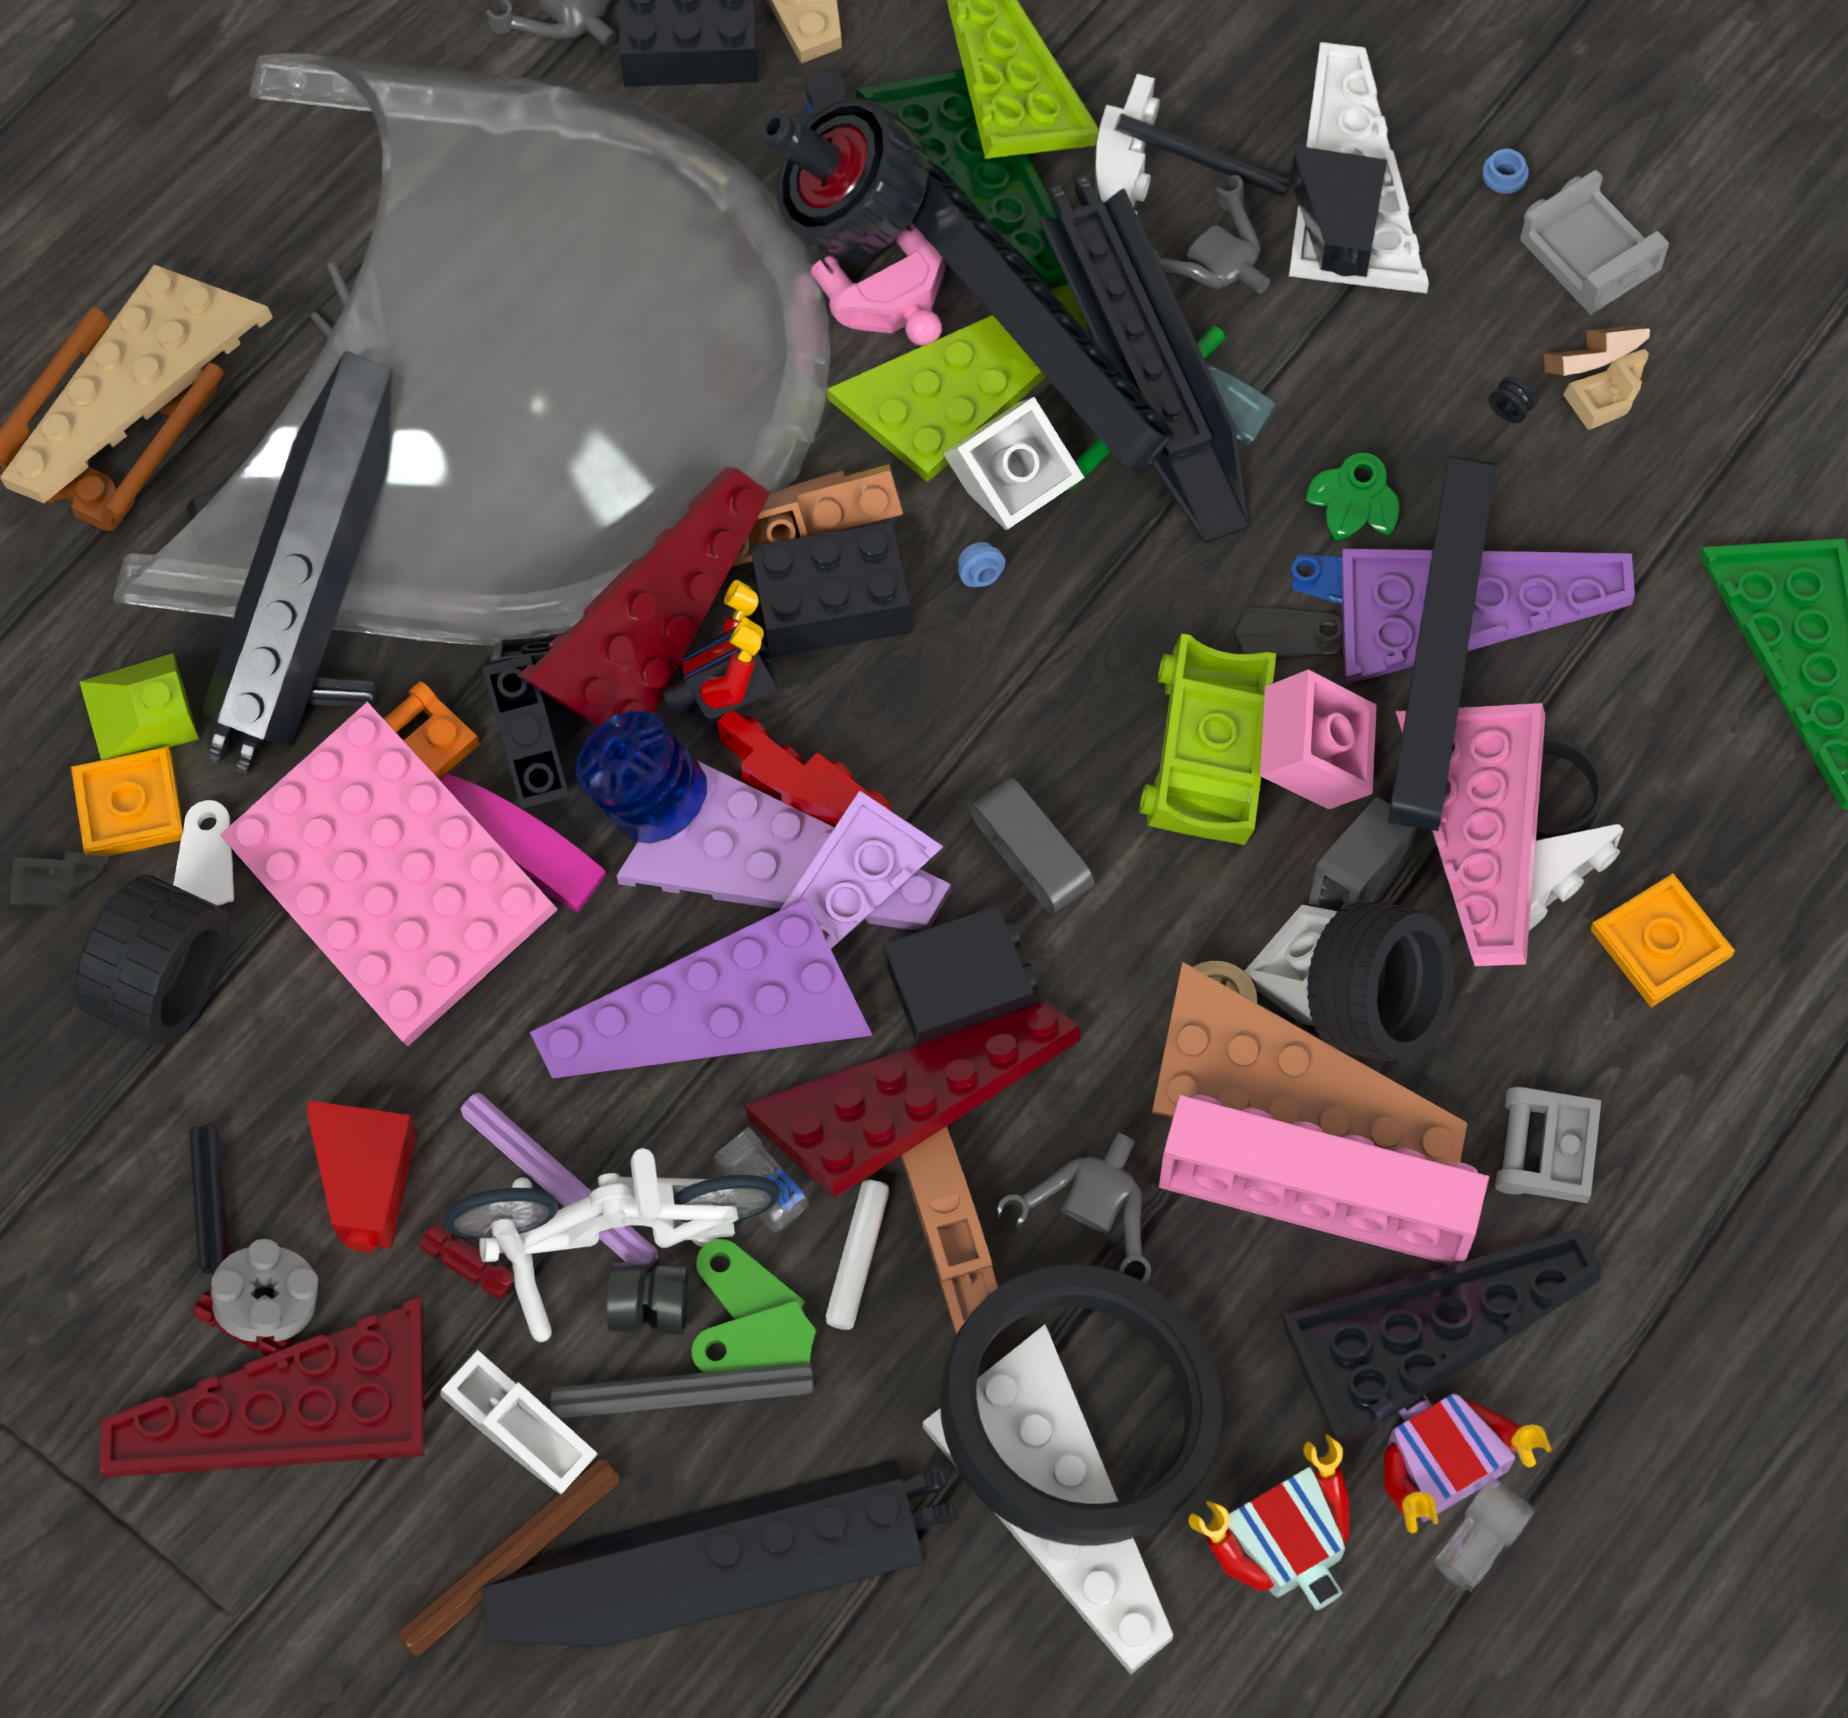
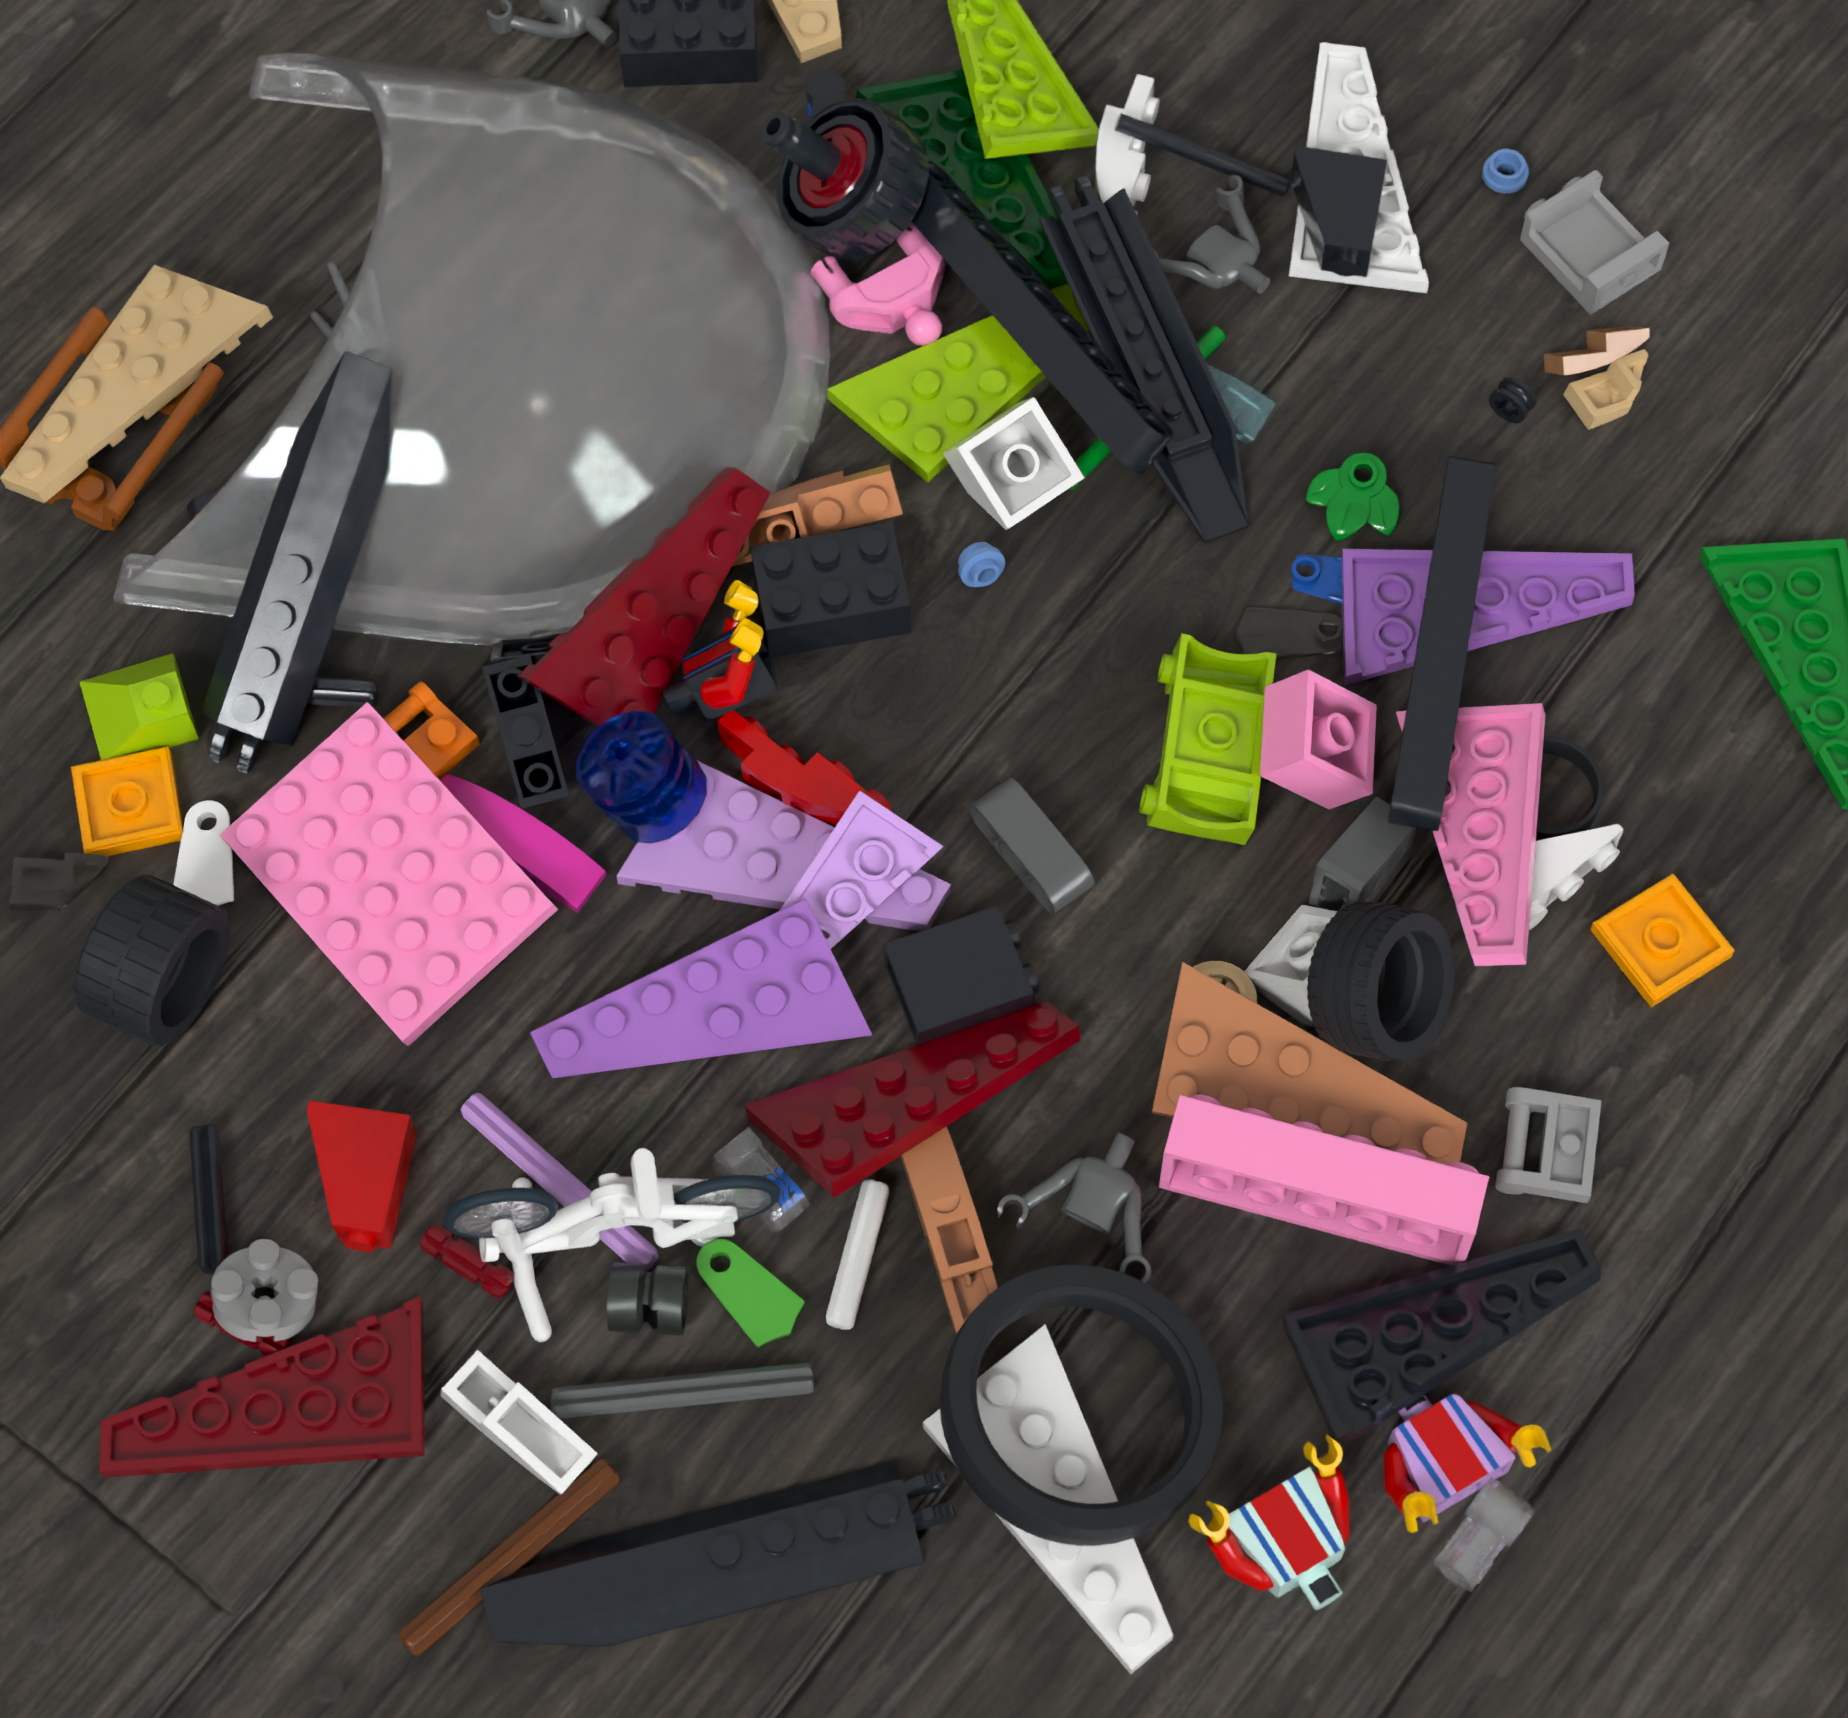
(758, 1340): bright green piece -> none

